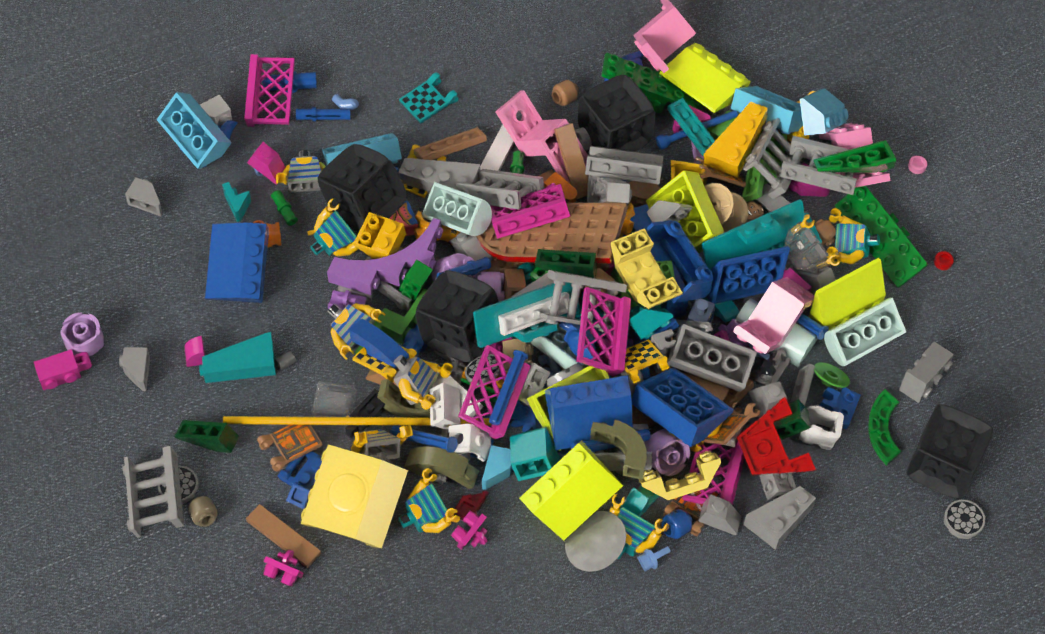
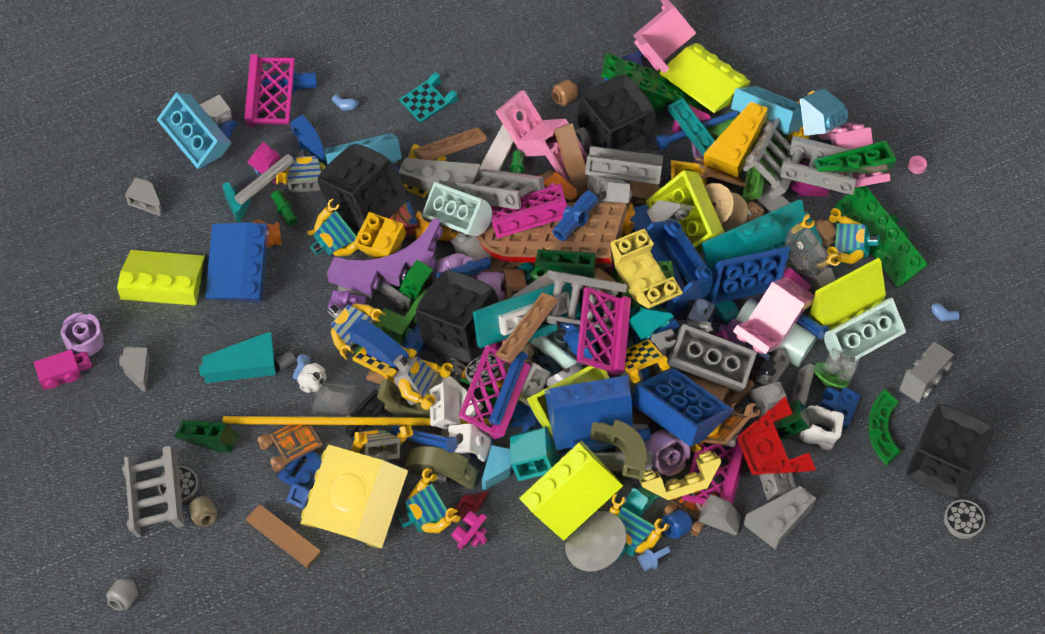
(122, 594): none -> light grey head
(161, 277): none -> neon yellow slope
(194, 351): dark pink brick -> none
(264, 179): none -> light grey axle
(273, 566): dark pink hips -> none
(302, 360): none -> medium blue arm
(308, 137): none -> blue slope
(311, 377): none -> white head
(322, 114): blue pin -> none
(526, 327): none -> medium nougat tile
(575, 216): none -> blue piece
(839, 364): none -> clear wheel
(943, 260): red tile -> none
(943, 314): none -> medium blue arm

